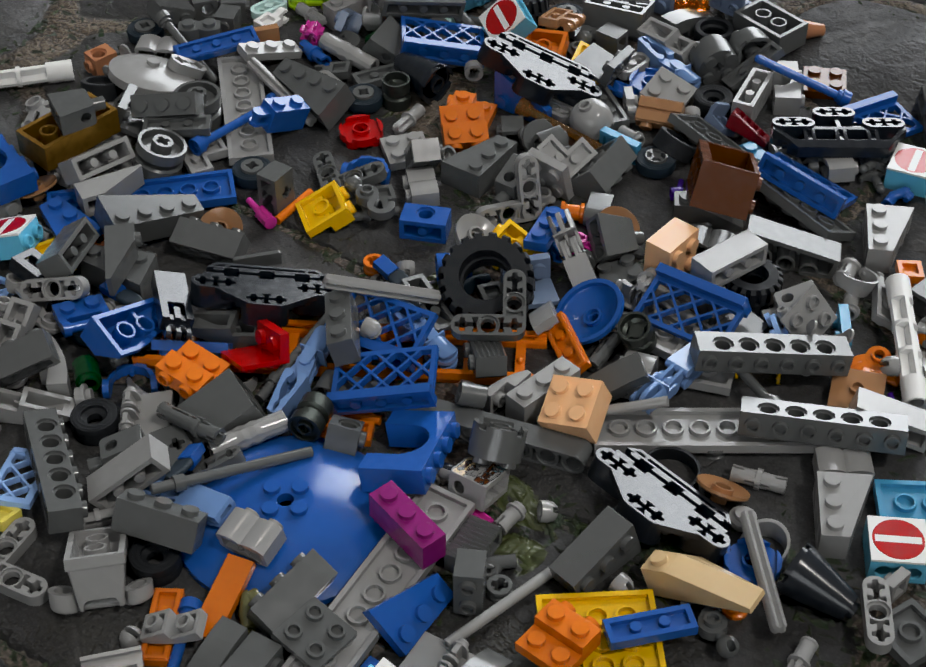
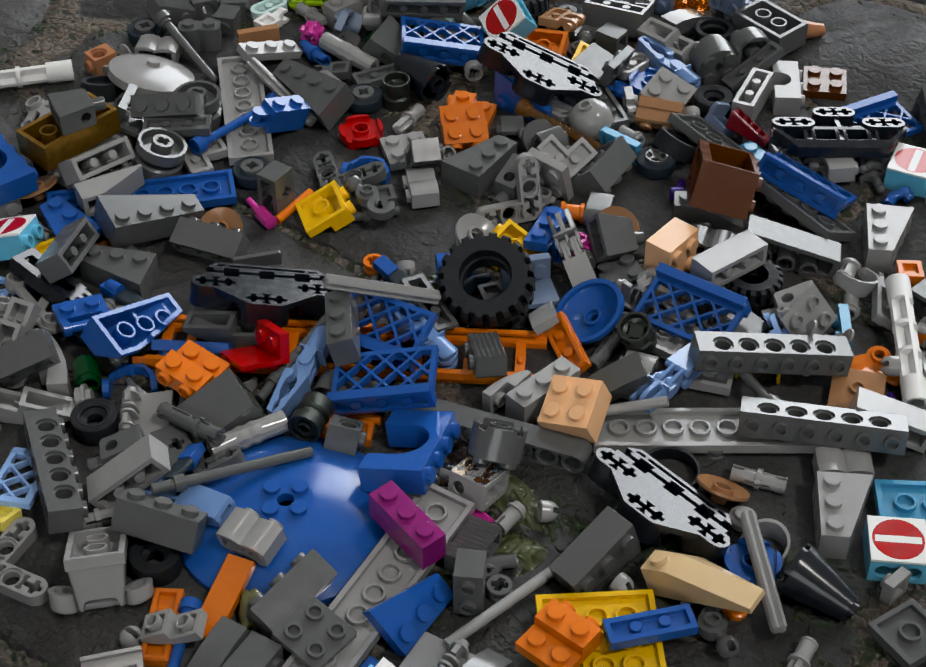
(62, 282): light grey beam -> none
(121, 253): dark grey slope -> none
(172, 289): hinge -> none
(186, 66): light grey beam -> none
(216, 44): blue tile -> none
(370, 328): light grey hinge -> none
(425, 223): blue brick -> none
(470, 394): dark grey piece -> none
(507, 318): dark grey beam -> none
(842, 97): blue piece -> none
(871, 624): light grey beam -> none

